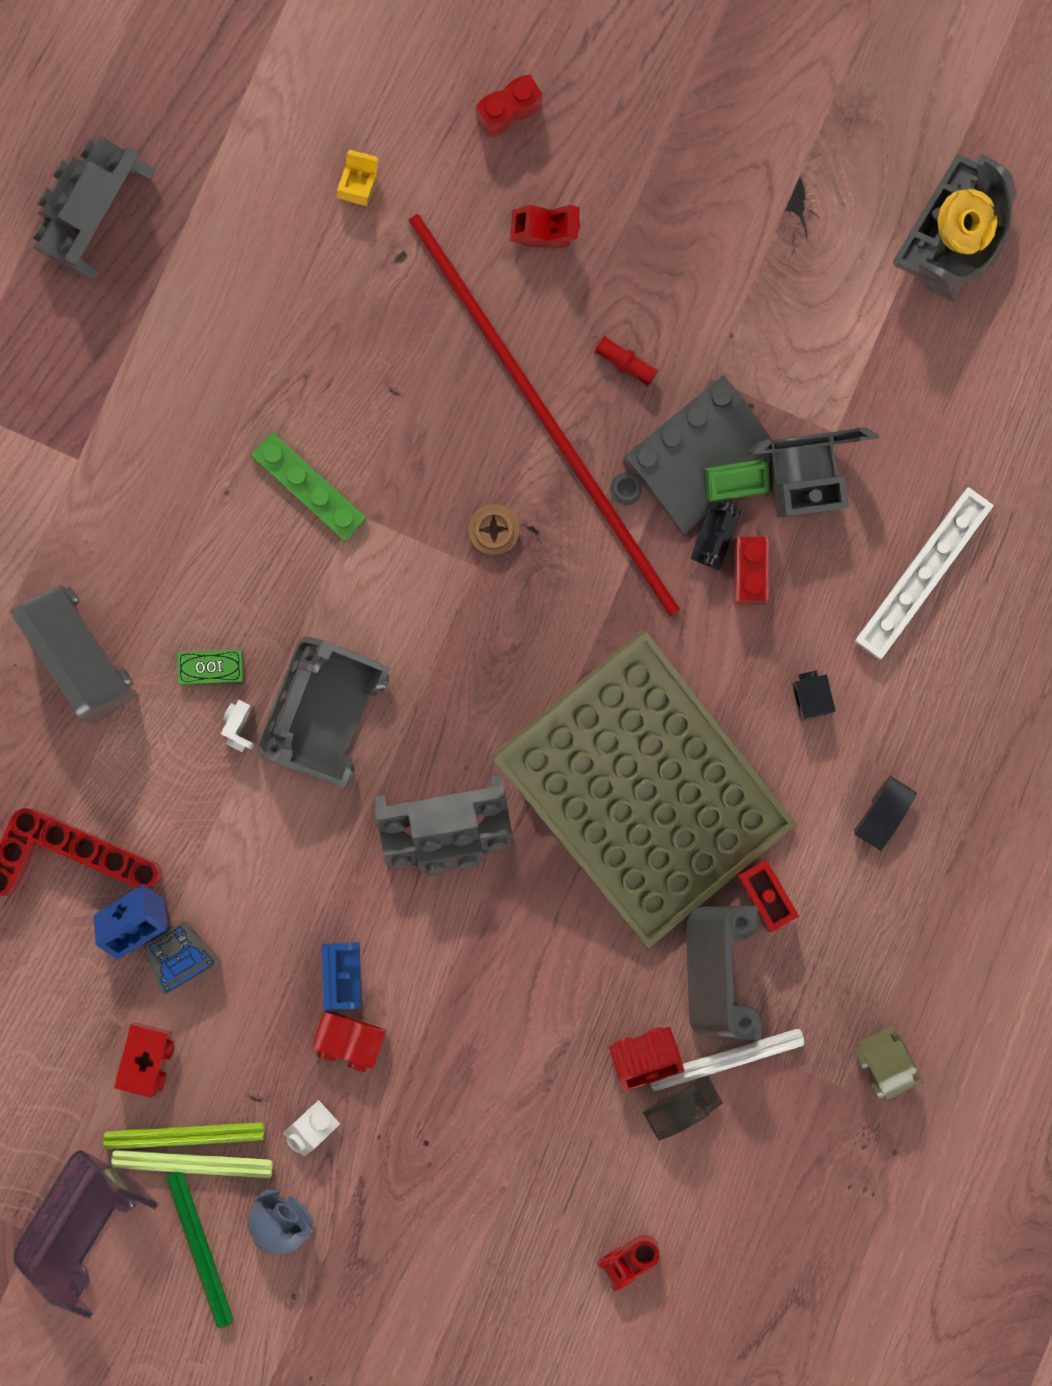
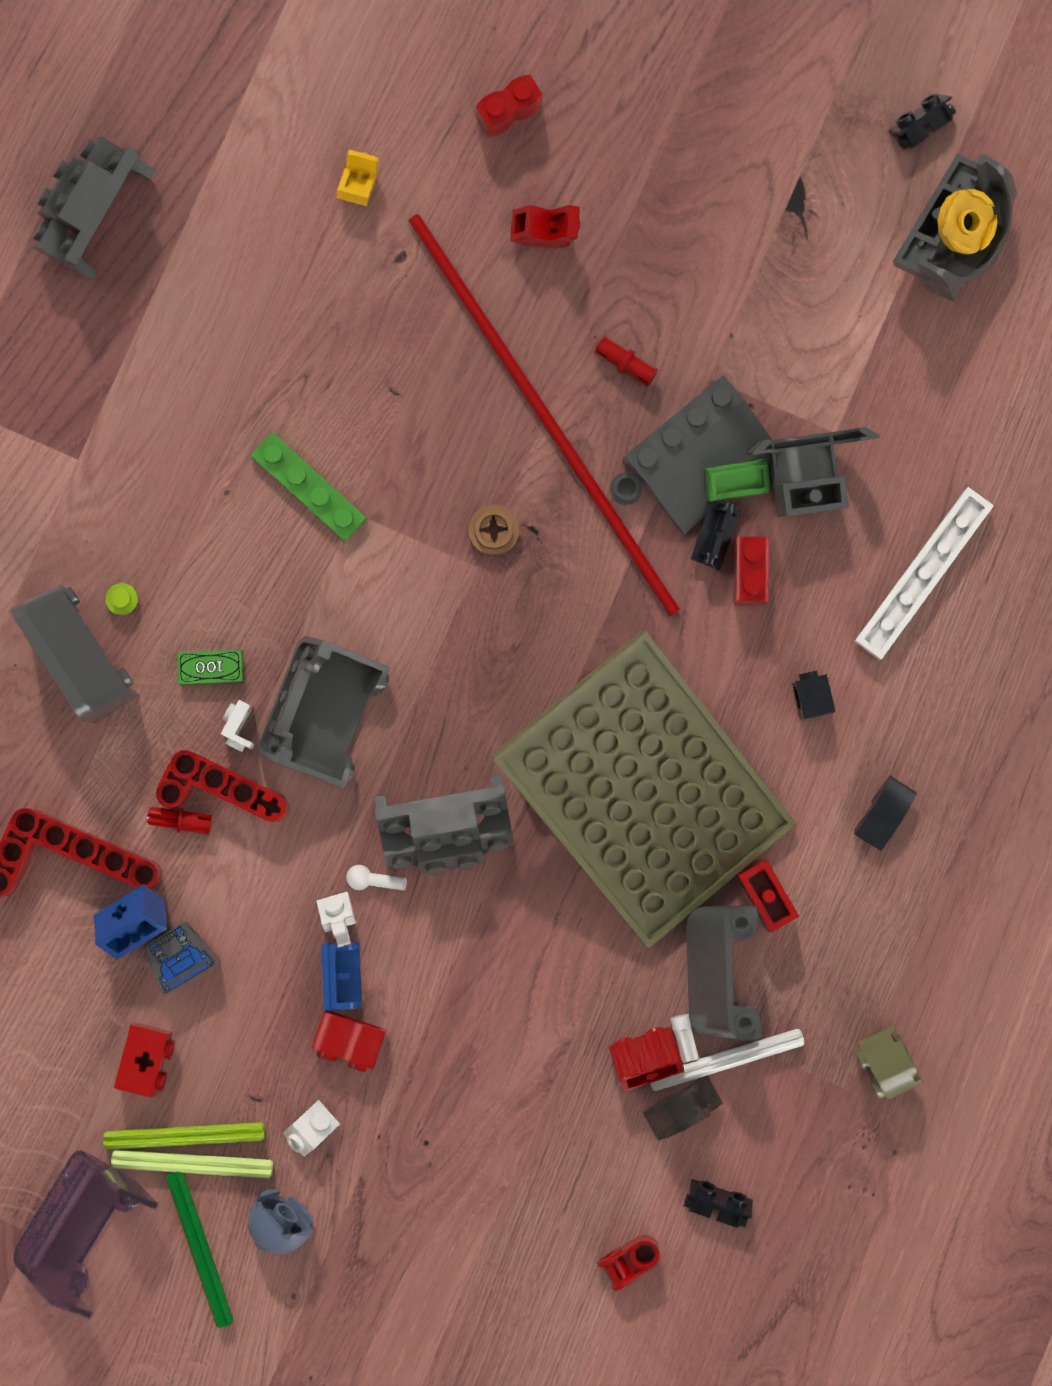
(121, 599): none -> lime plate
(179, 820): none -> red axle
(226, 791): none -> red beam
(336, 915): none -> white plate
(360, 877): none -> white bar
(684, 1037): none -> white piece
(732, 1206): none -> black hinge
(911, 125): none -> black hinge

